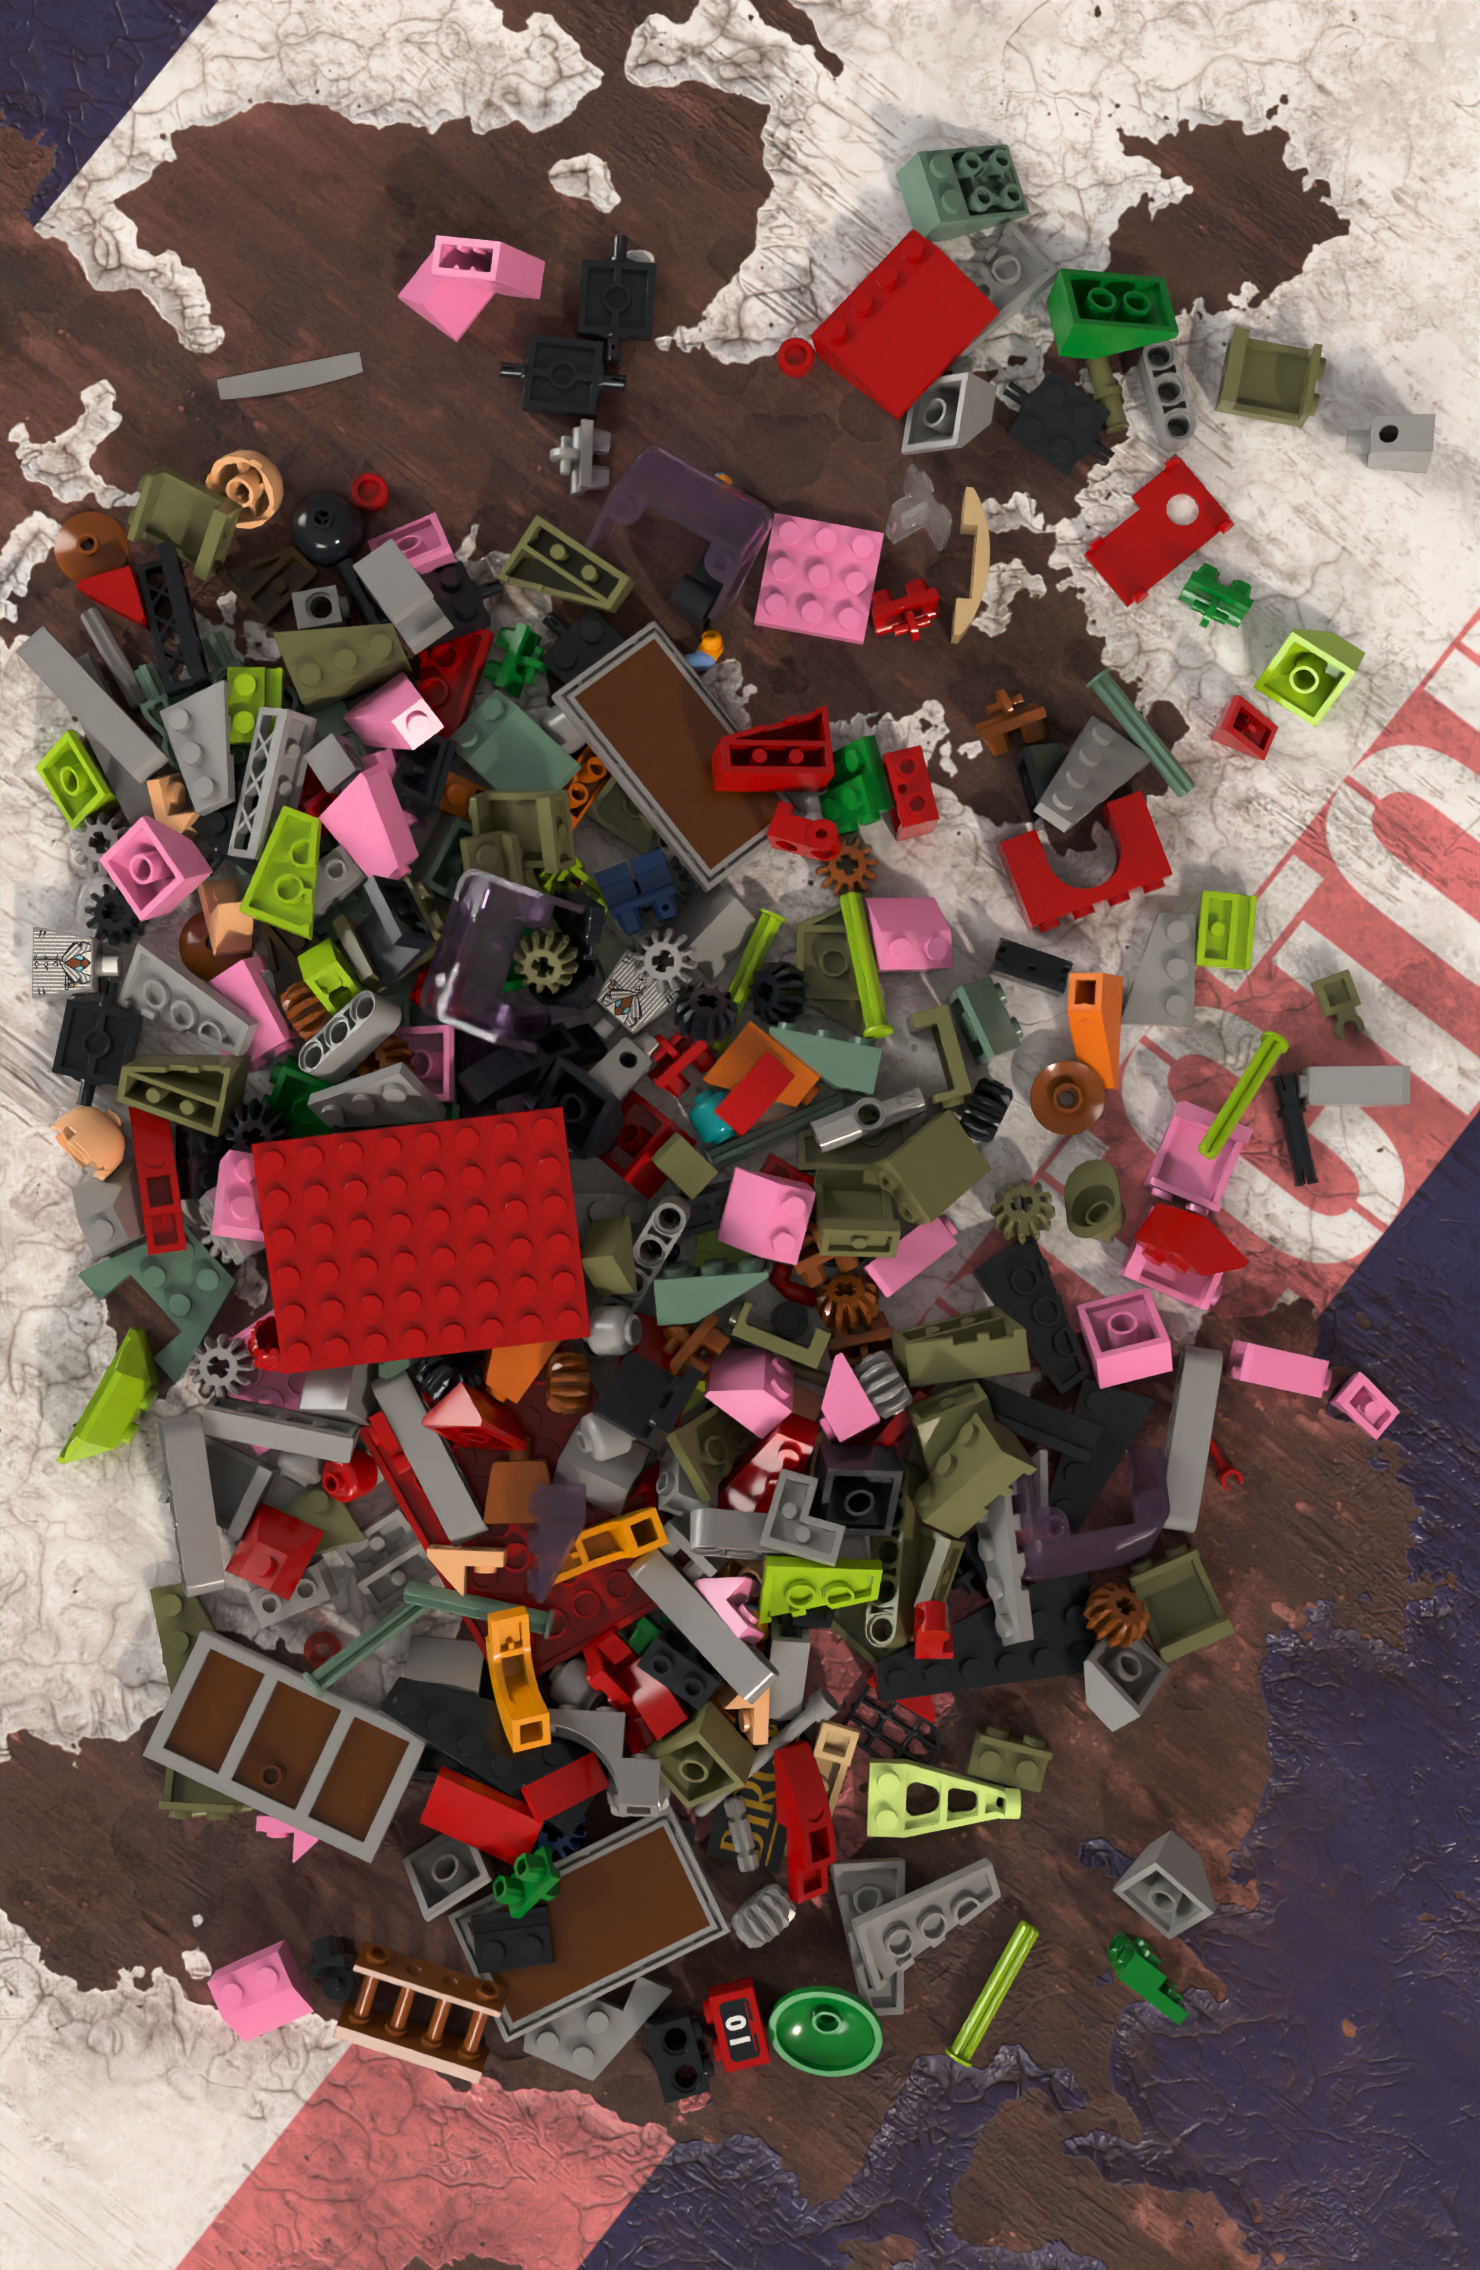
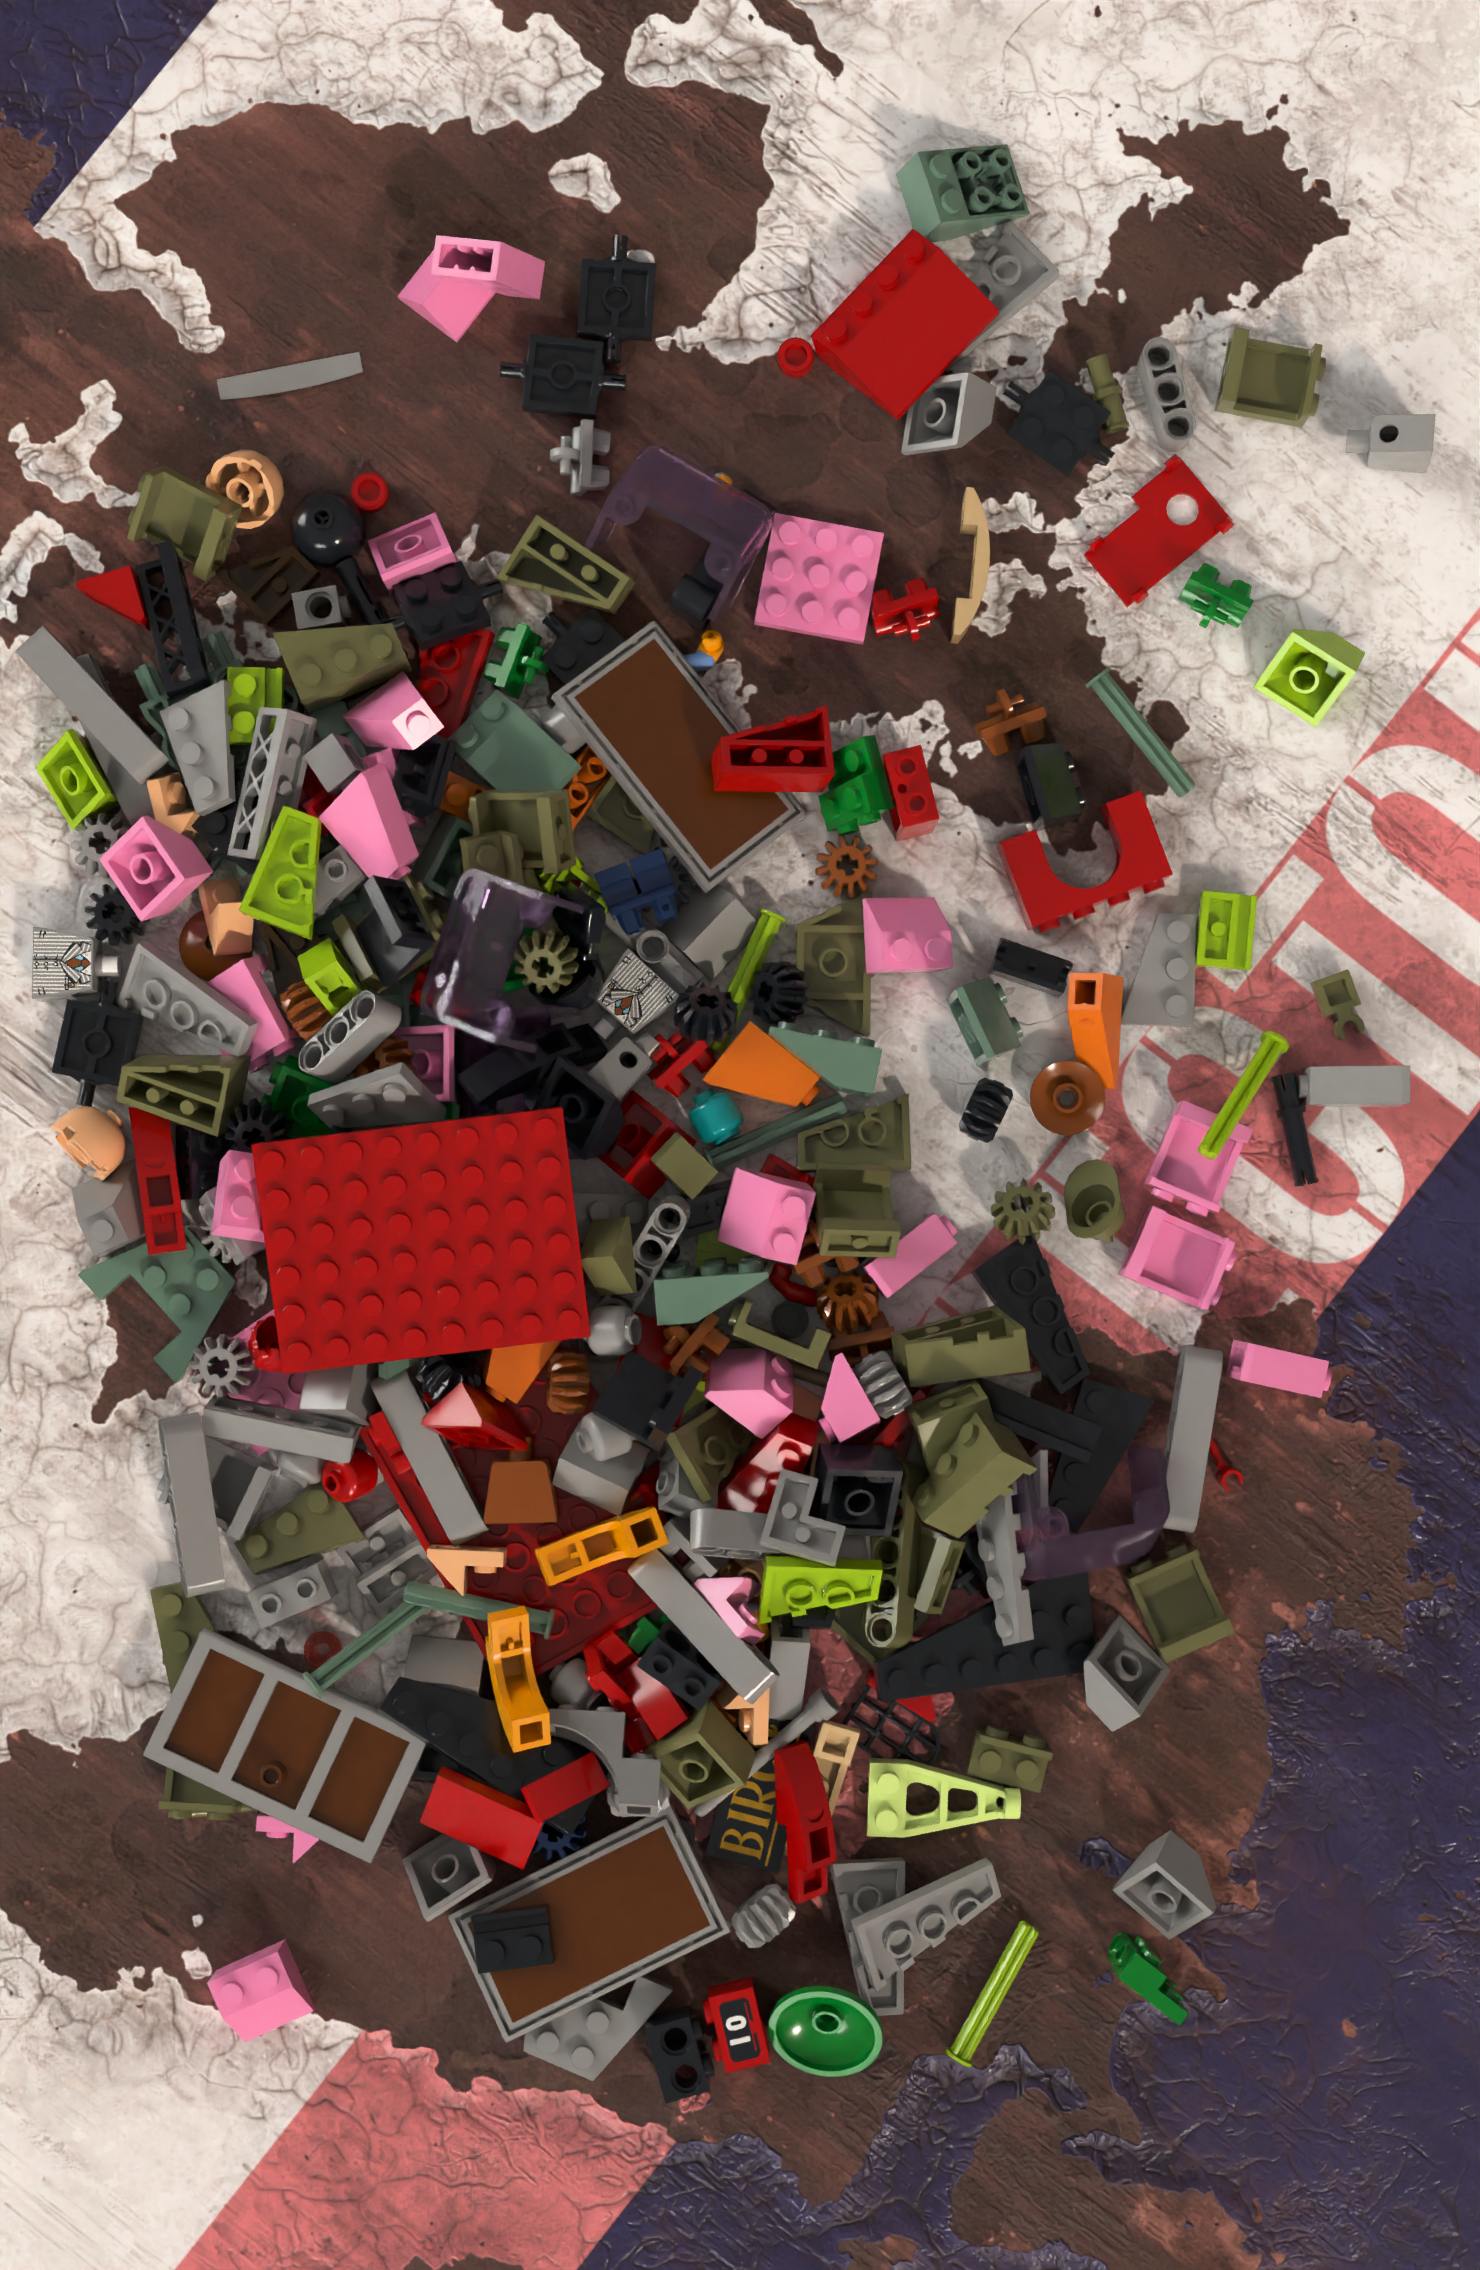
(109, 548): dark orange dish -> none
(113, 657): light grey axle -> none
(117, 1401): lime wedge -> none
(274, 1551): red slope -> none
(332, 1967): black hips -> none
(403, 596): light grey piece -> none
(412, 2041): dark orange fence -> none
(533, 1880): green hips -> none
(558, 1521): slope -> none
(671, 972): light grey gear -> none
(741, 1833): light grey axle -> none
(754, 1093): red slope -> none
(803, 836): red leg -> none
(864, 967): lime axle -> none
(890, 1107): light grey piece -> none
(919, 510): clear bracket -> none
(931, 1169): olive panel -> none
(933, 1631): red leg -> none
(949, 1052): olive panel -> none
(1089, 774): light grey wing -> none
(1108, 312): green slope -> none
(1116, 1615): dark orange gear -> none
(1125, 1338): bright pink slope -> none
(1187, 1243): red slope -> none
(1244, 728): red slope -> none
(1365, 1405): bright pink slope -> none

